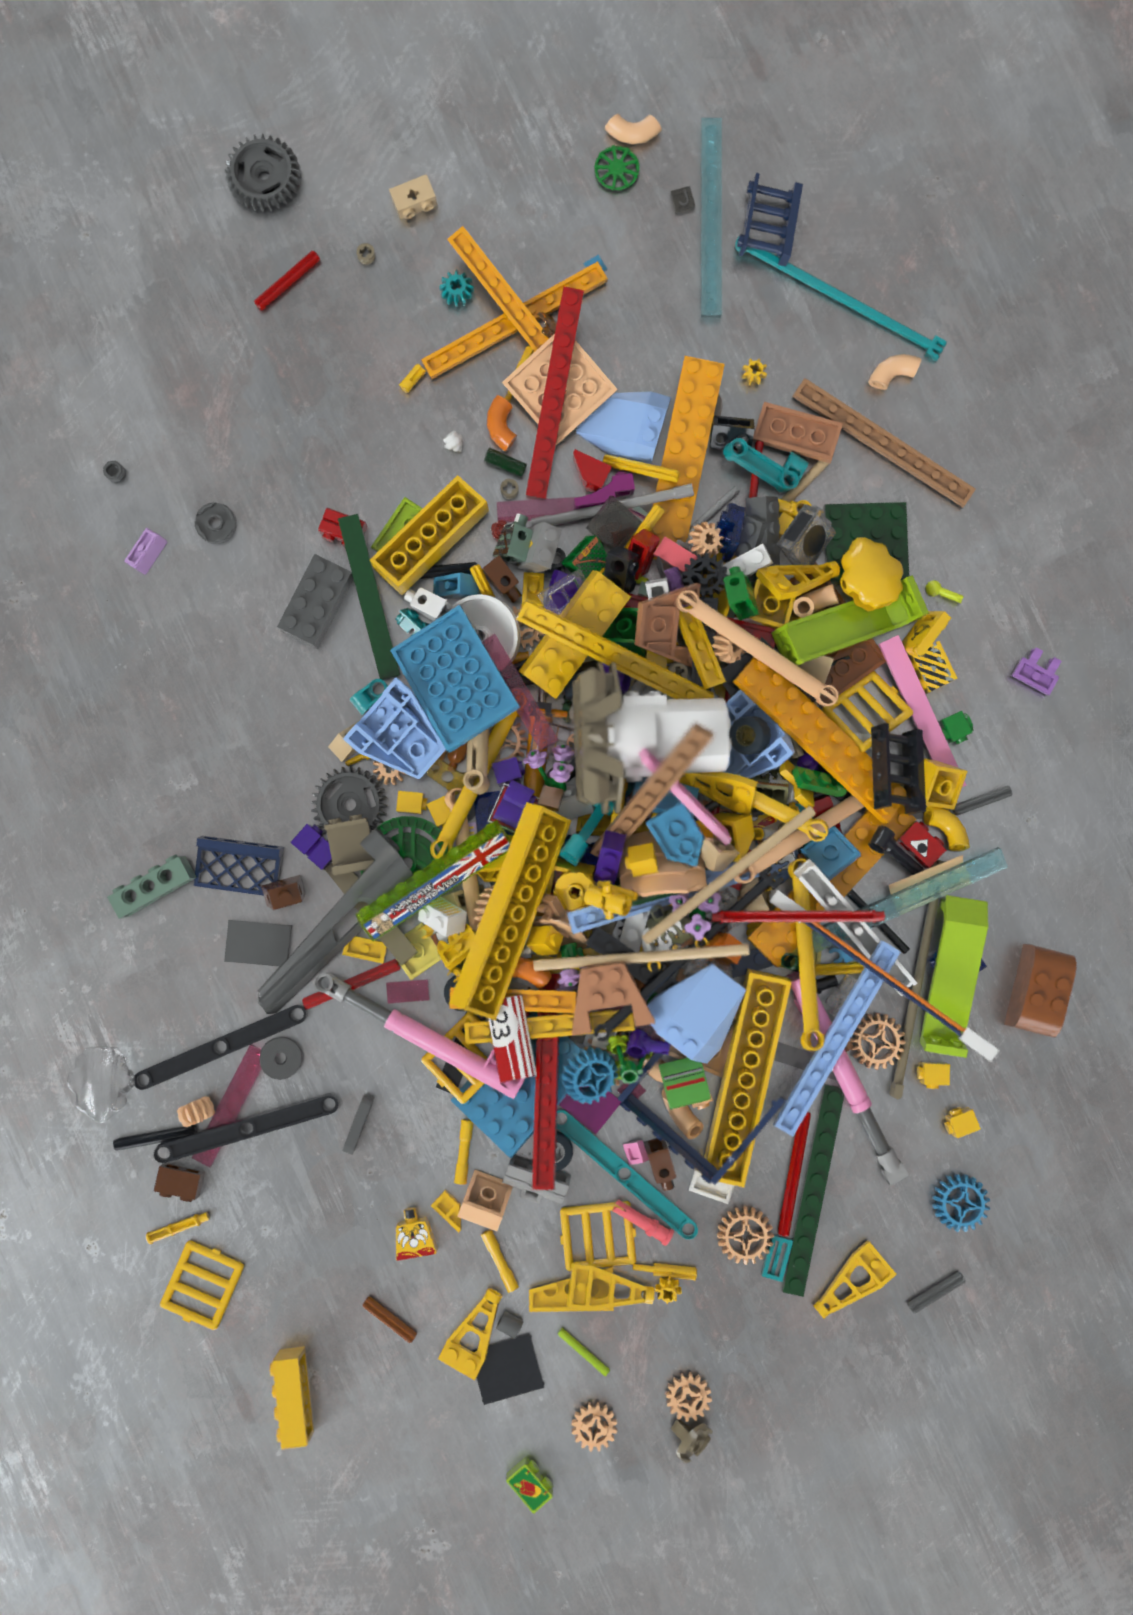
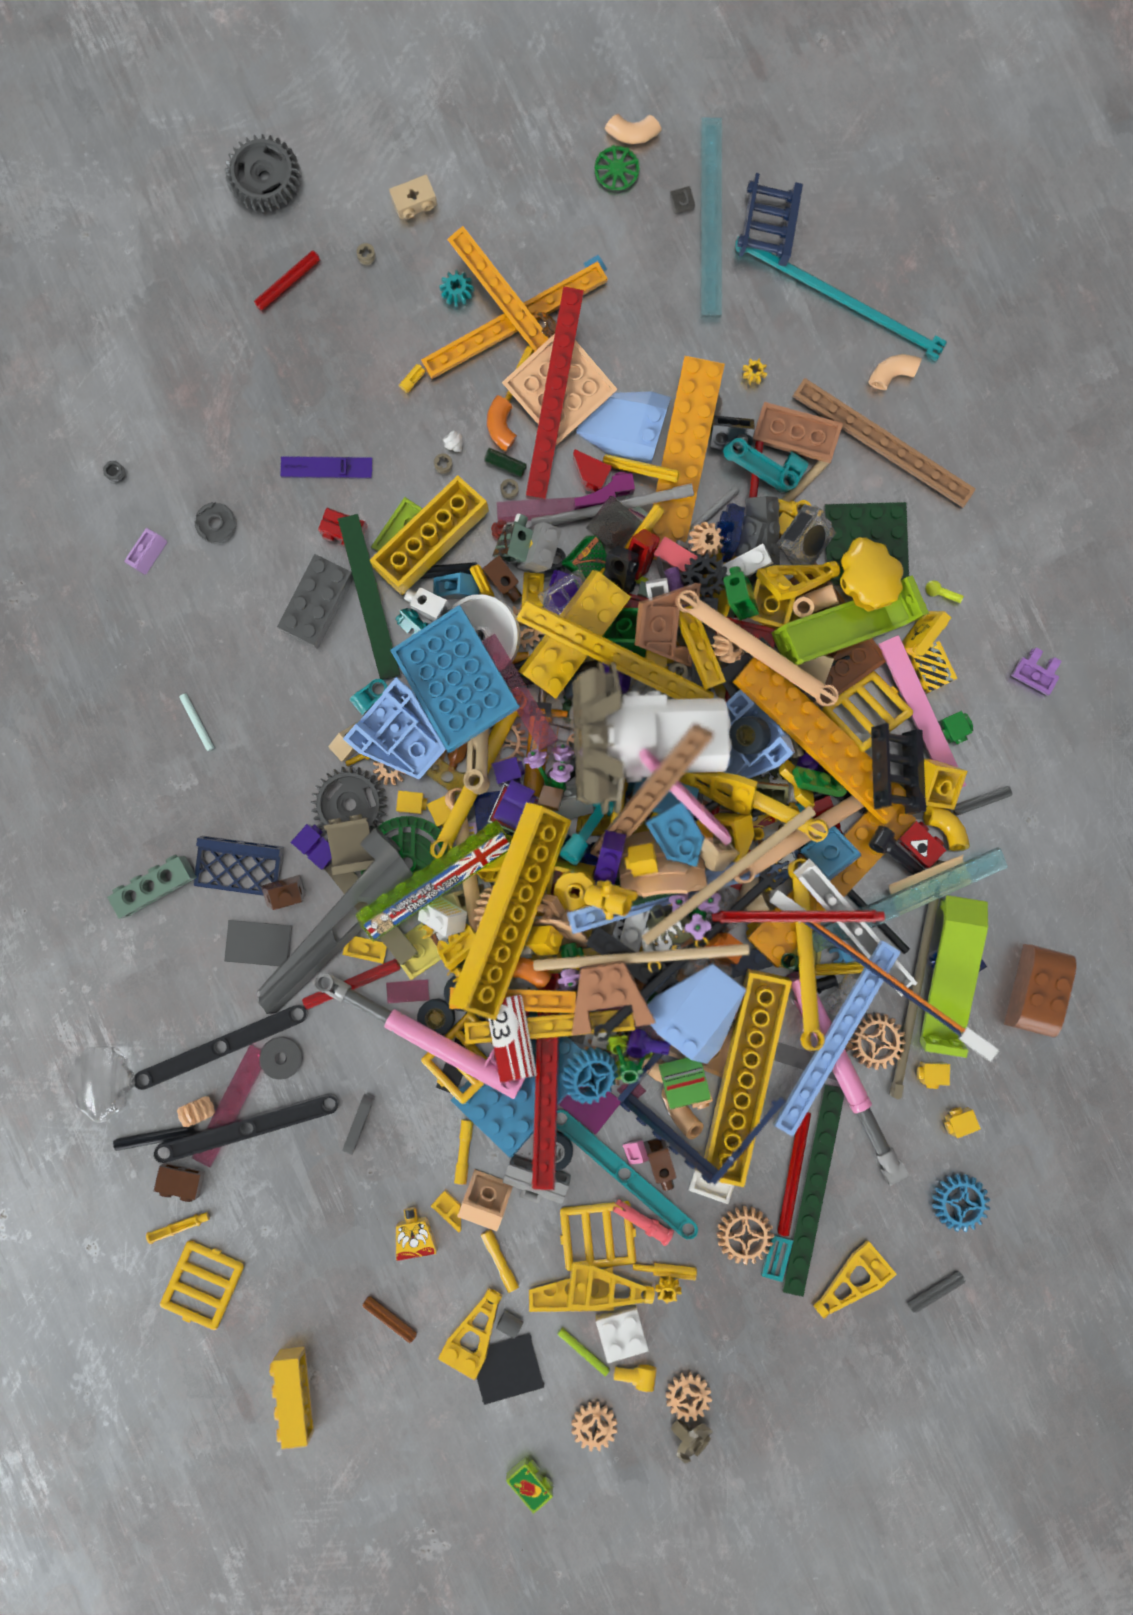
(196, 722): none -> light aqua bar
(326, 467): none -> dark purple piece
(429, 1016): none -> black wheel
(437, 462): none -> dark tan bush
(621, 1333): none -> white brick
(641, 1377): none -> yellow pin

